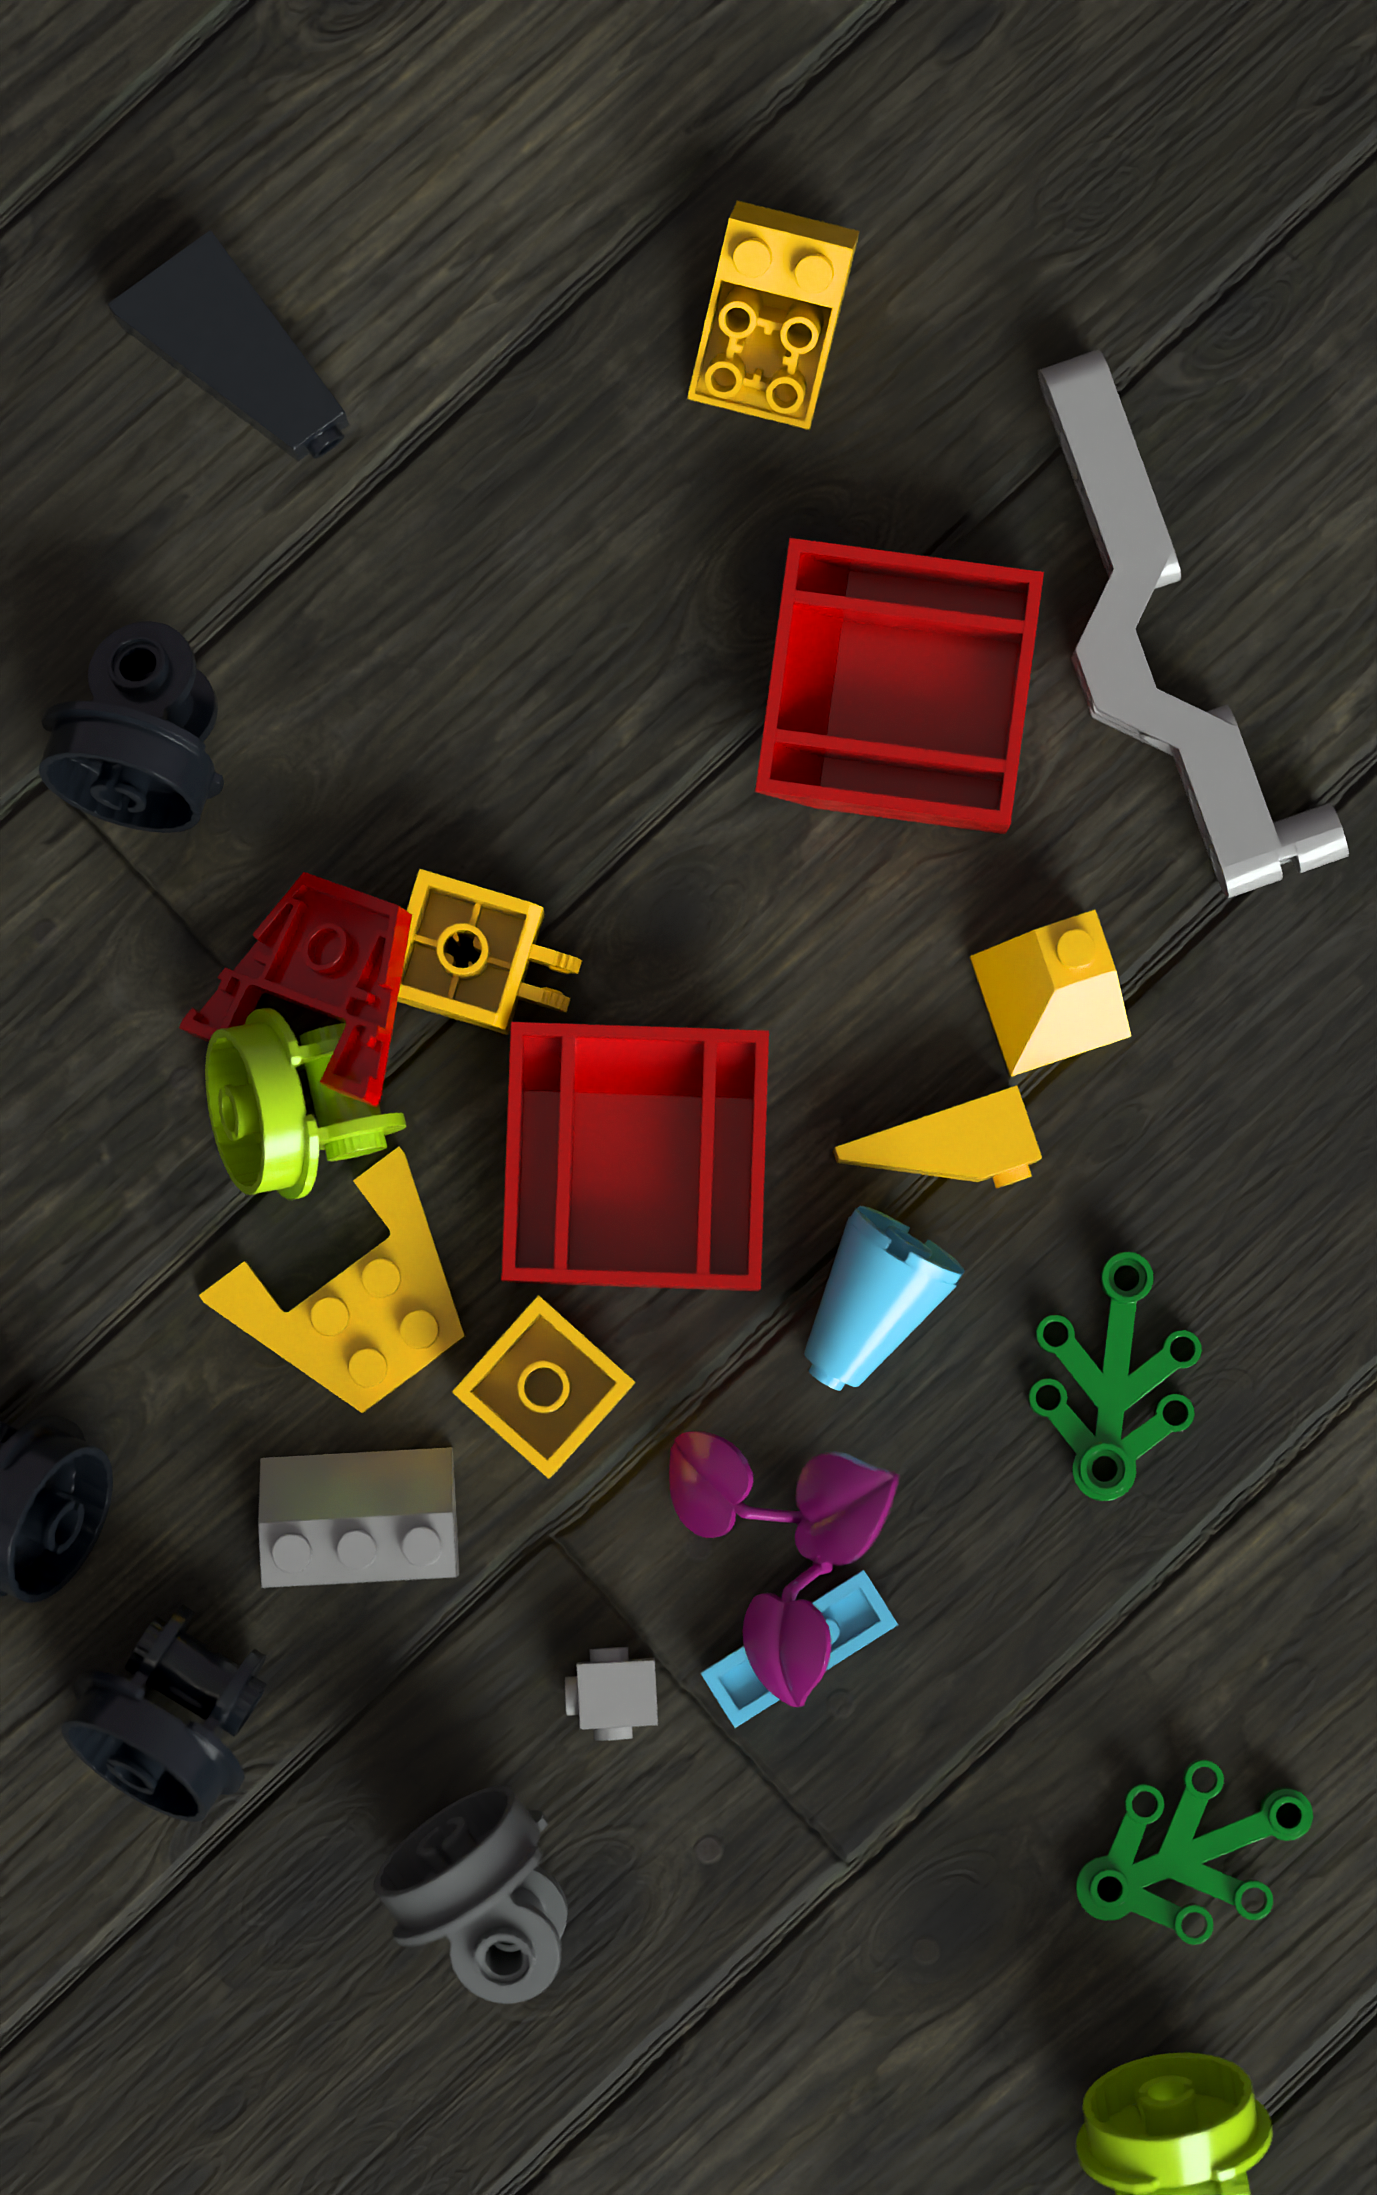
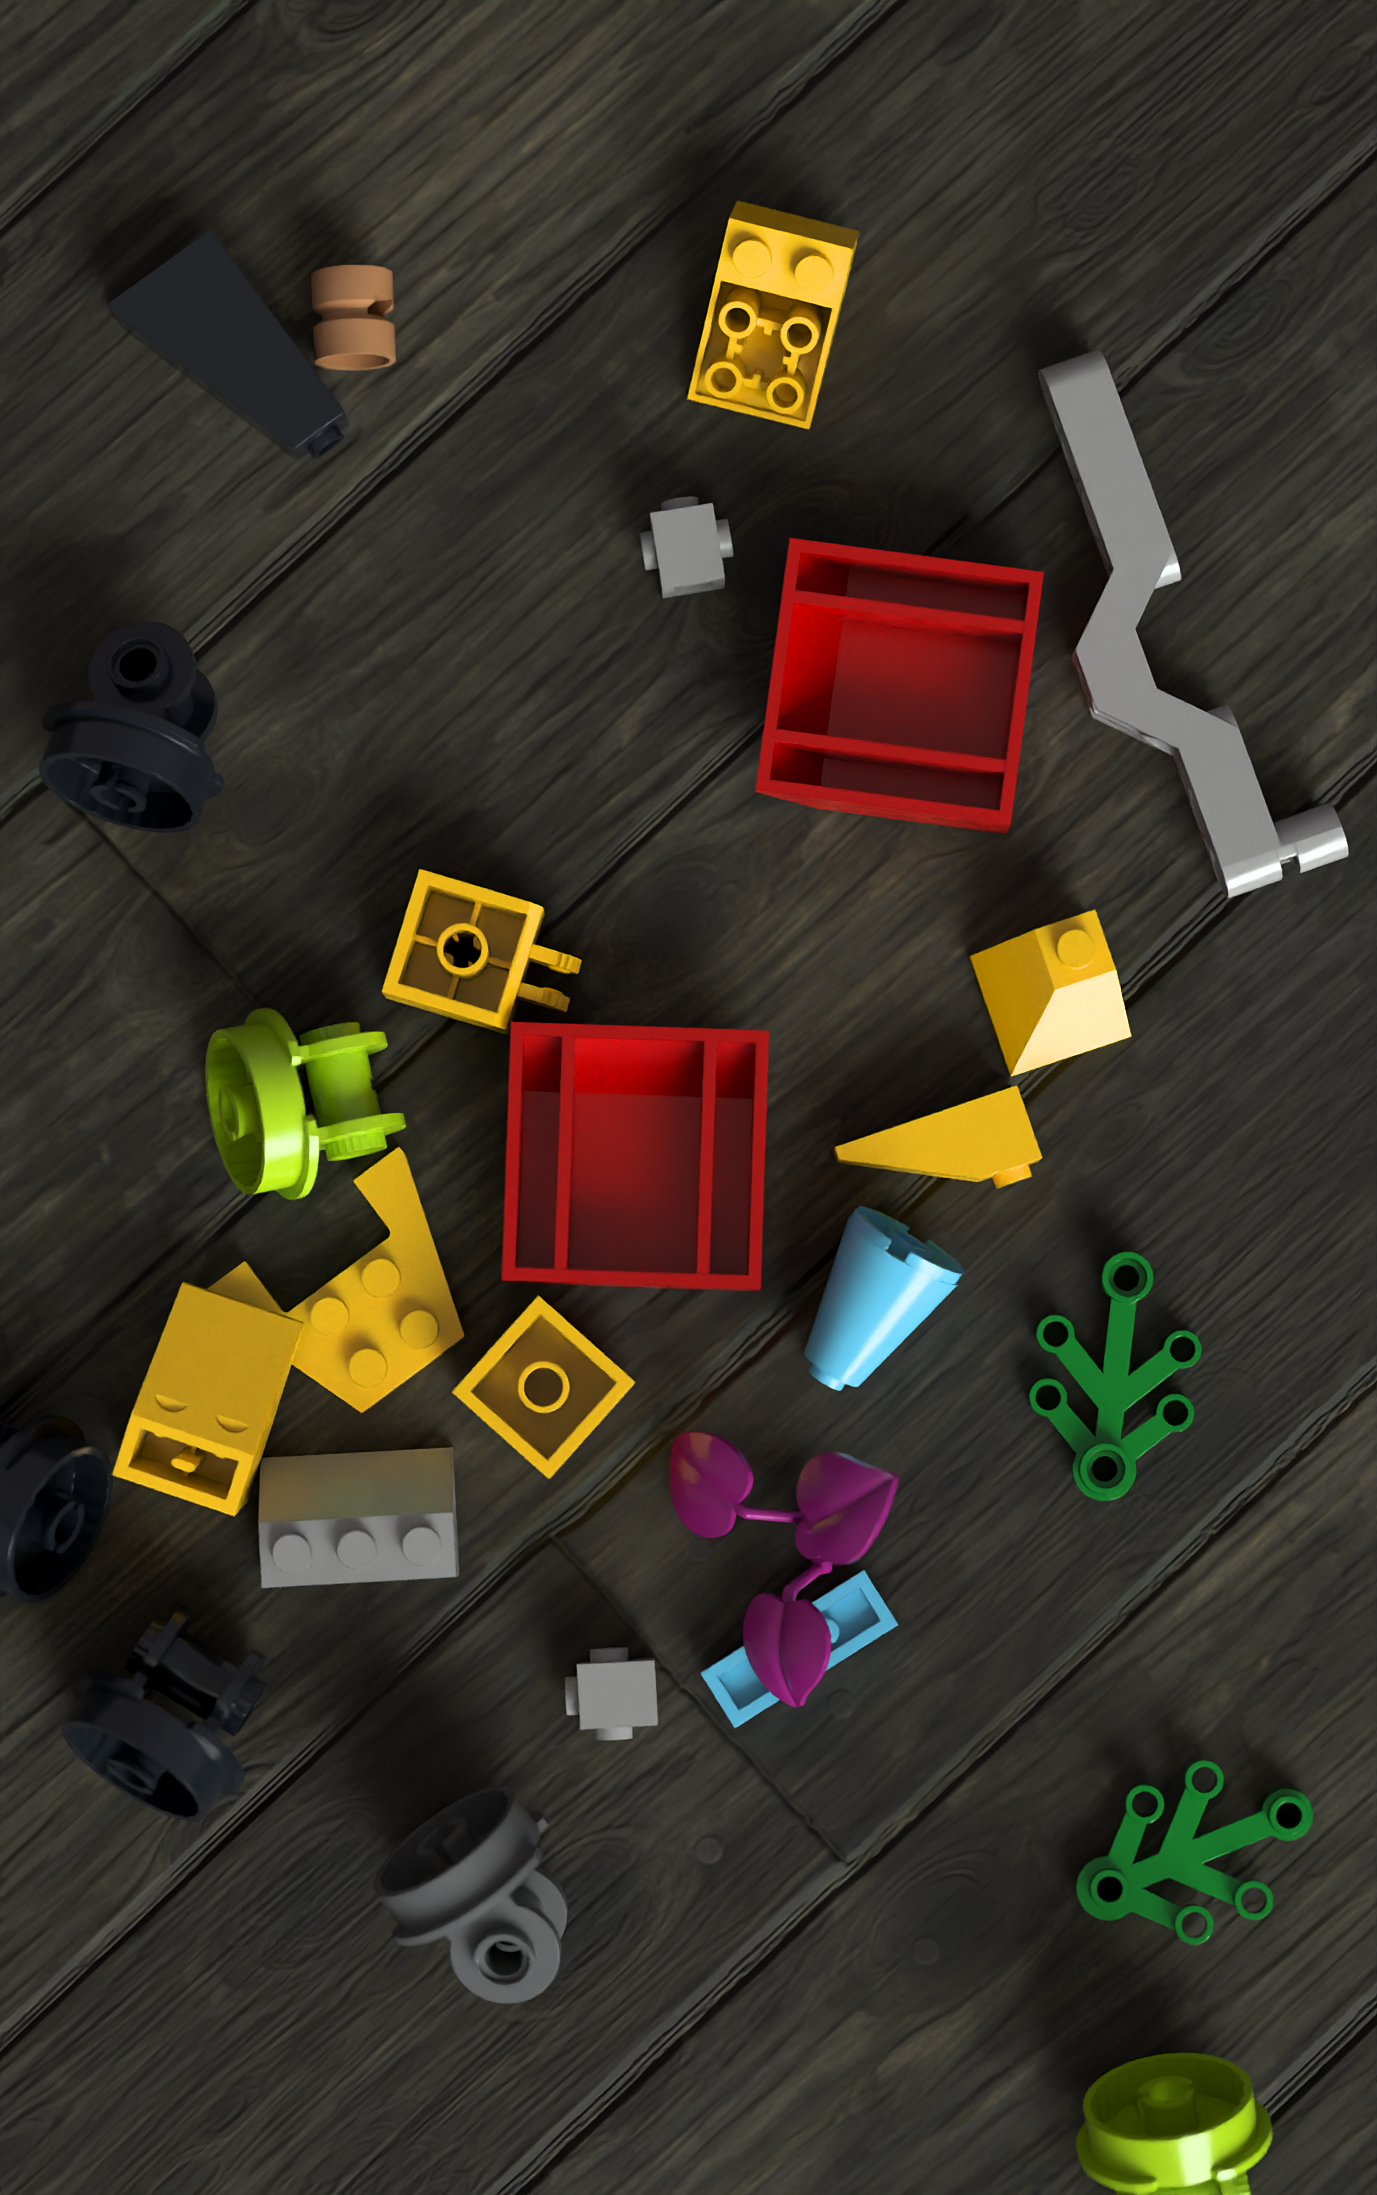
(209, 1399): none -> yellow slope
(333, 956): red wing -> none
(353, 317): none -> medium nougat wheel
(686, 547): none -> light grey brick

